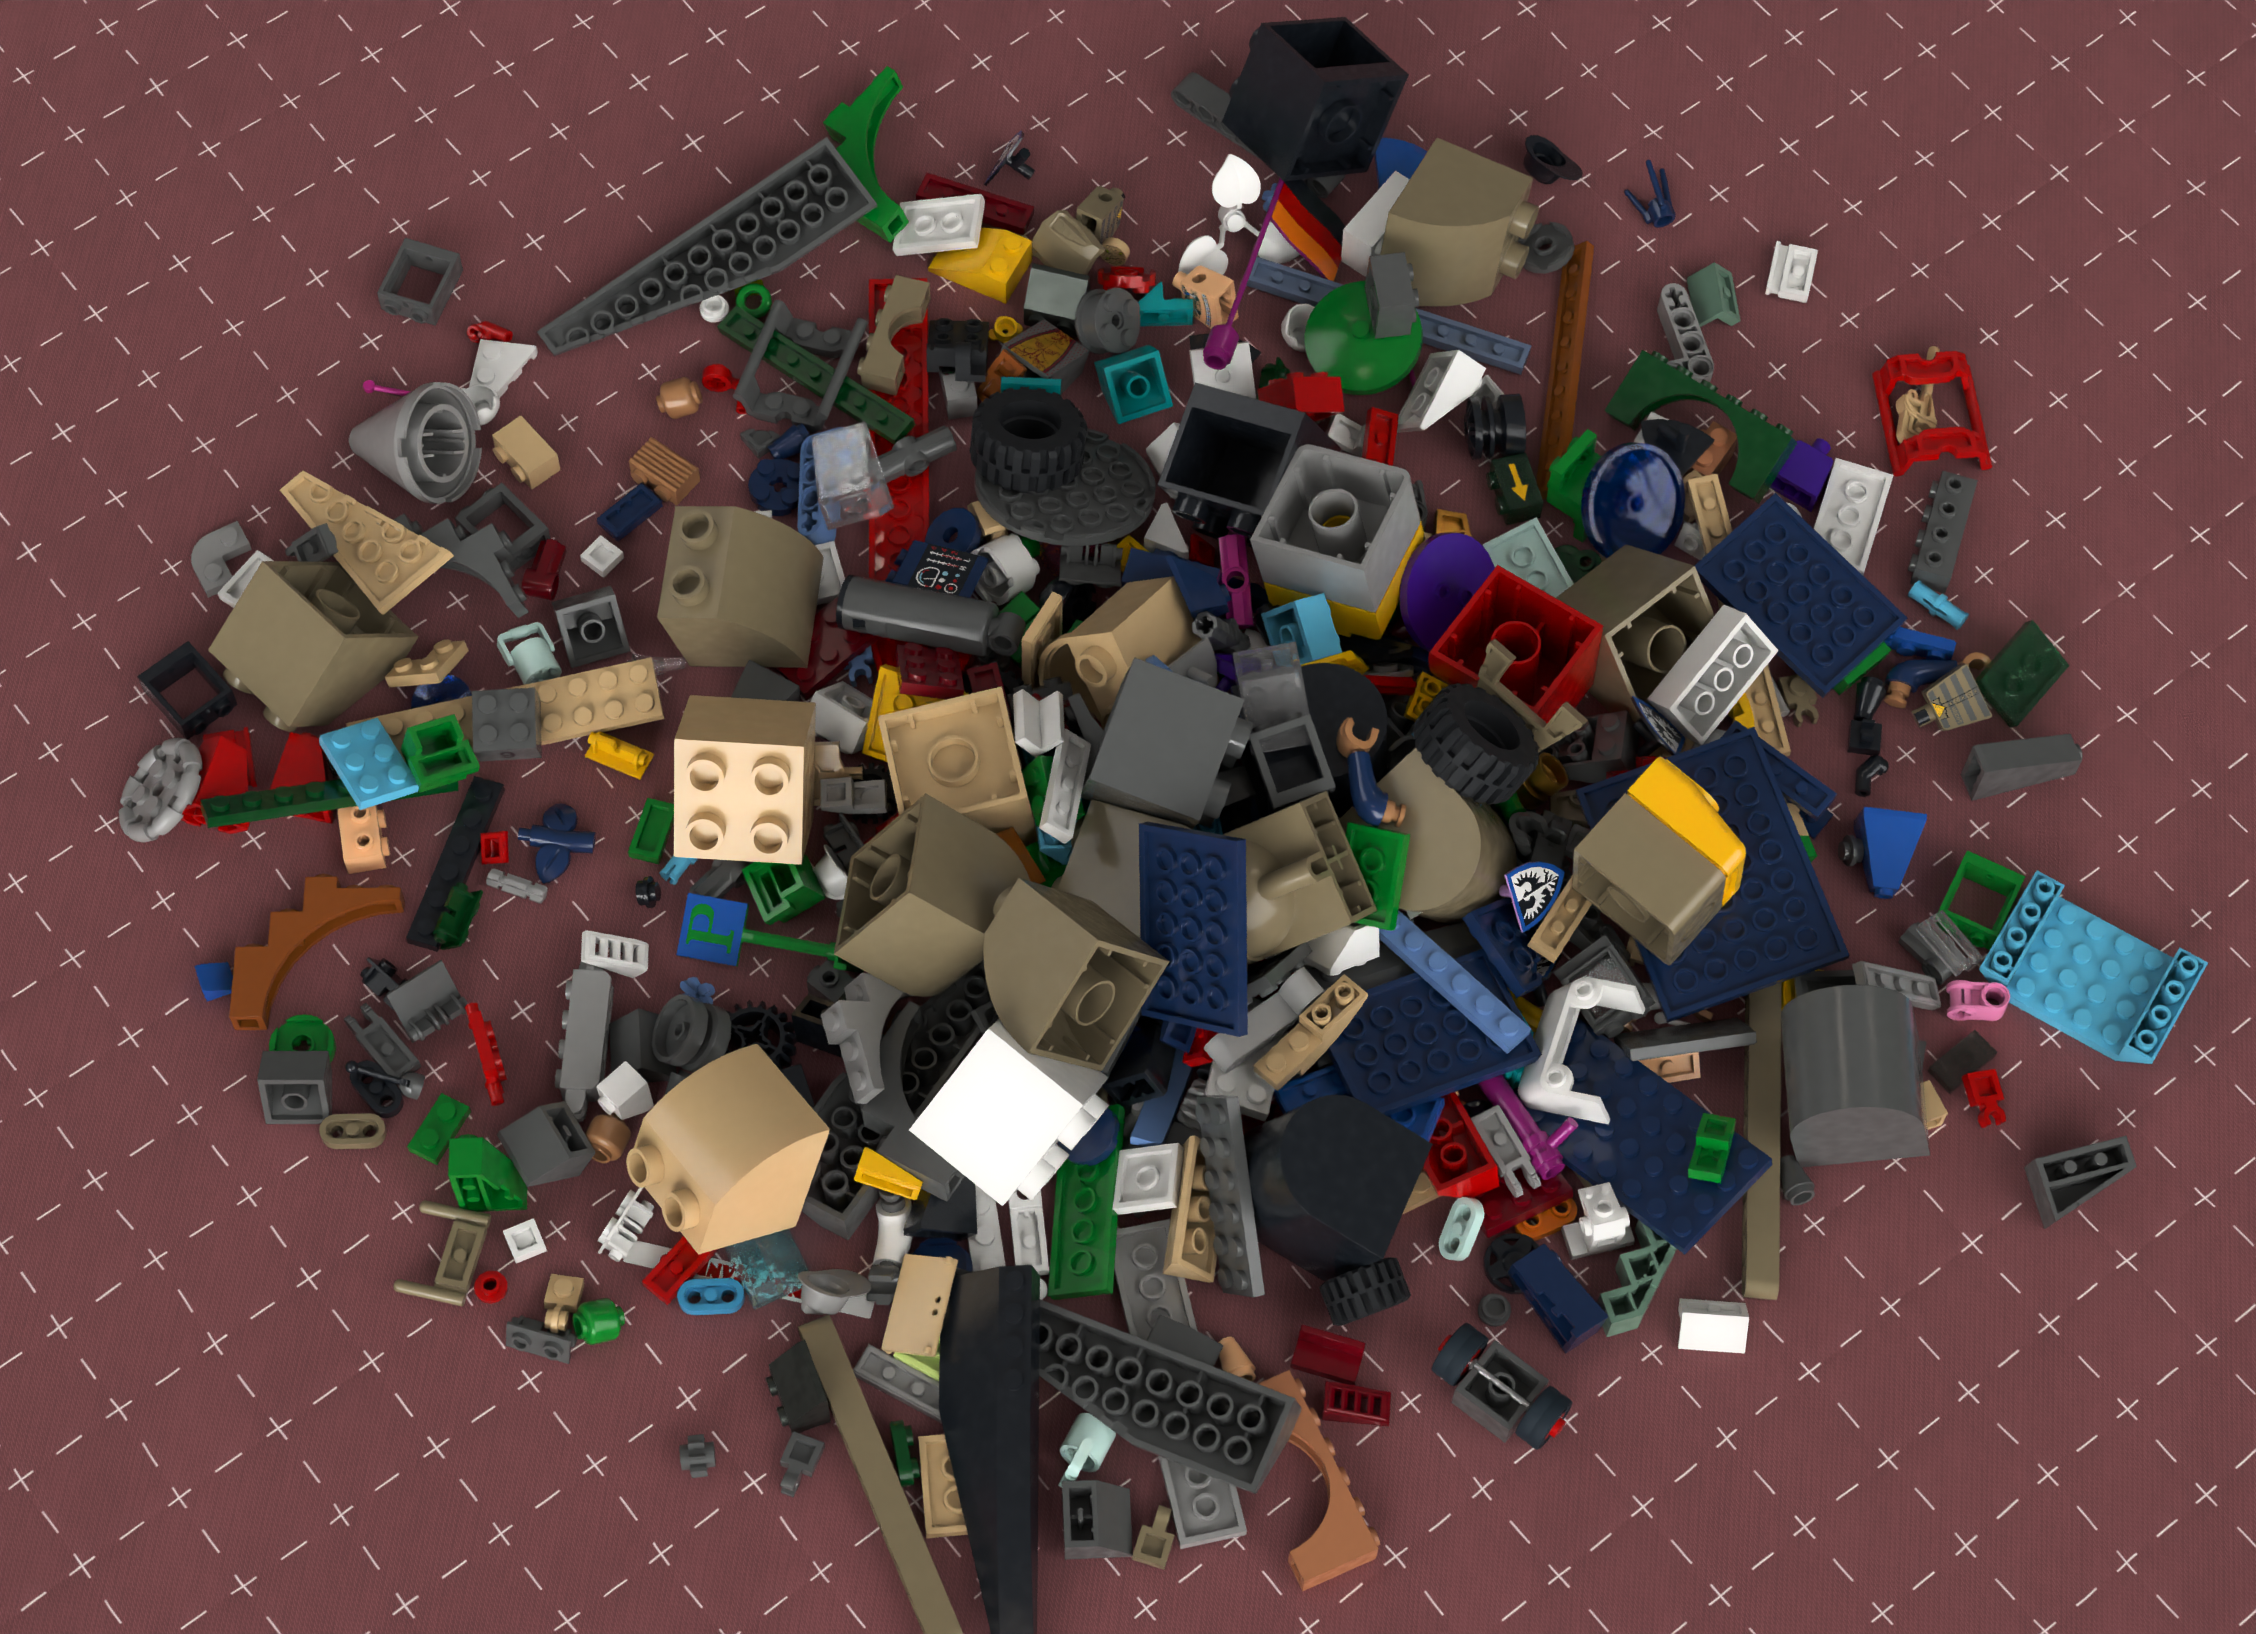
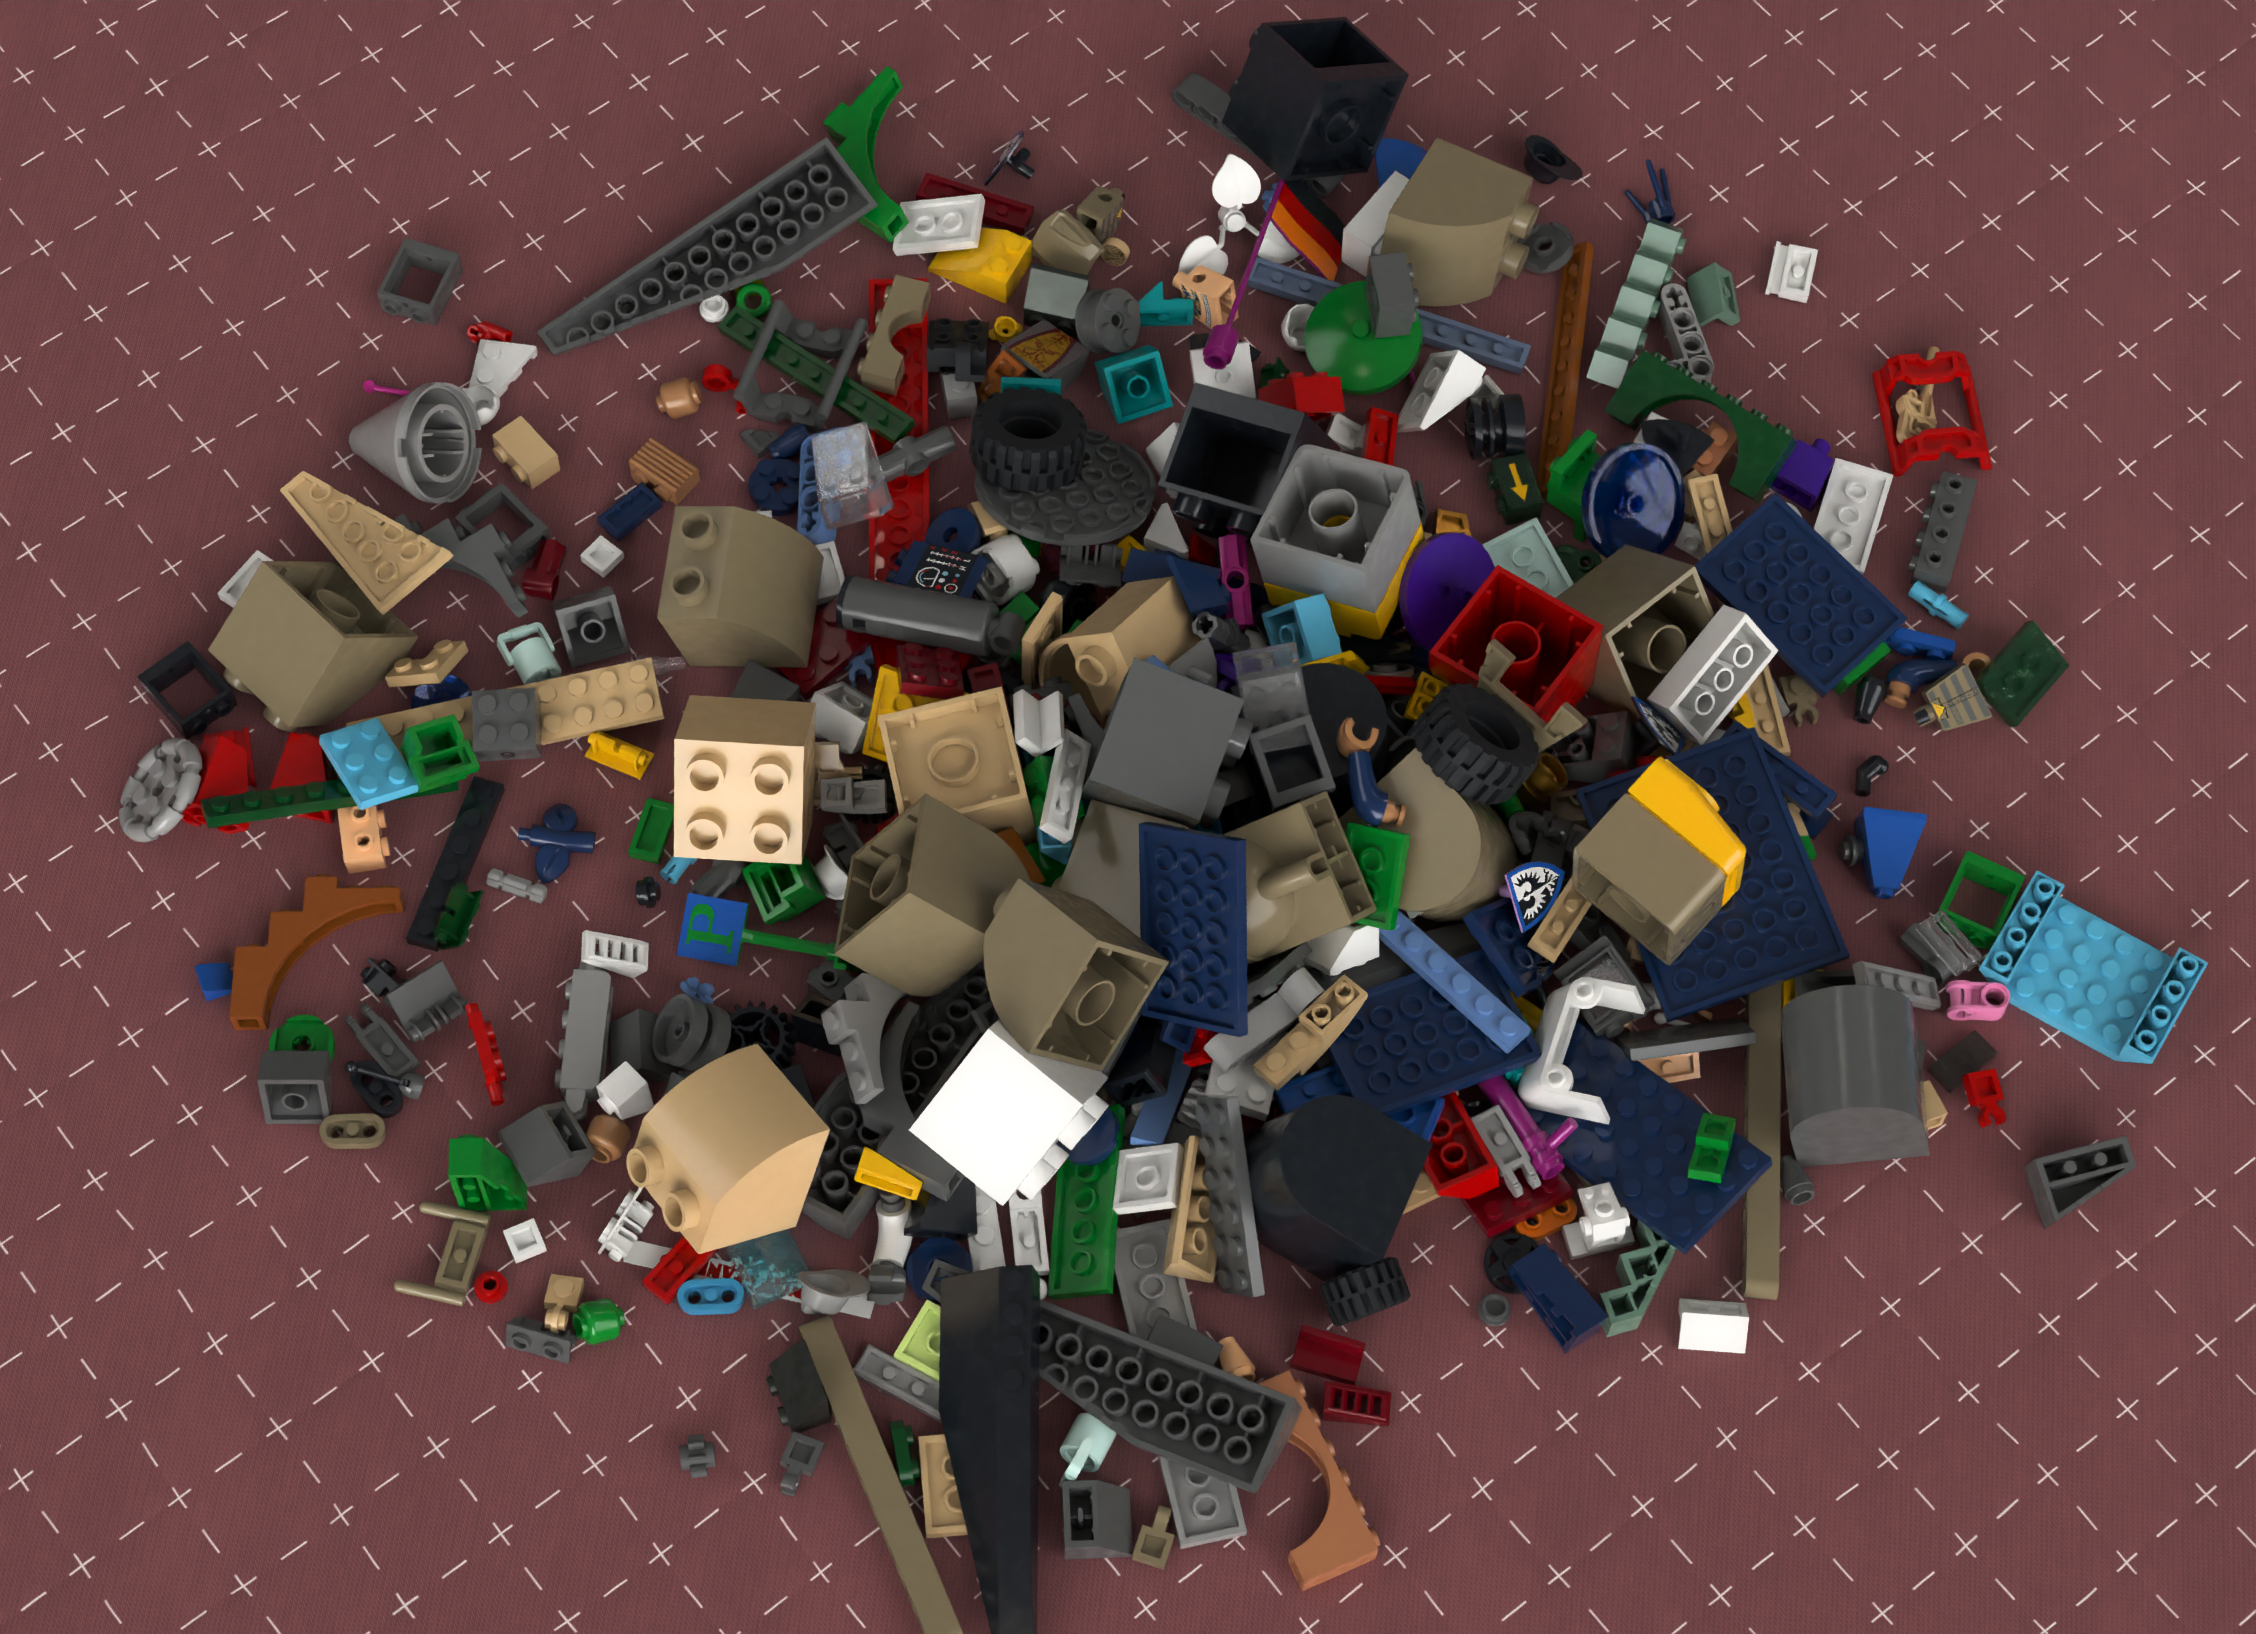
(213, 551): light grey plate -> none
(314, 545): dark grey hinge -> none
(438, 1127): green plate -> none
(494, 847): red slope -> none
(912, 1320): tan door -> none
(1127, 277): red plate -> none
(1462, 1227): light aqua plate -> none
(1500, 1388): brick -> none
(1637, 303): none -> sand green brick
(1864, 737): black tile -> none
(2019, 764): dark grey slope -> none

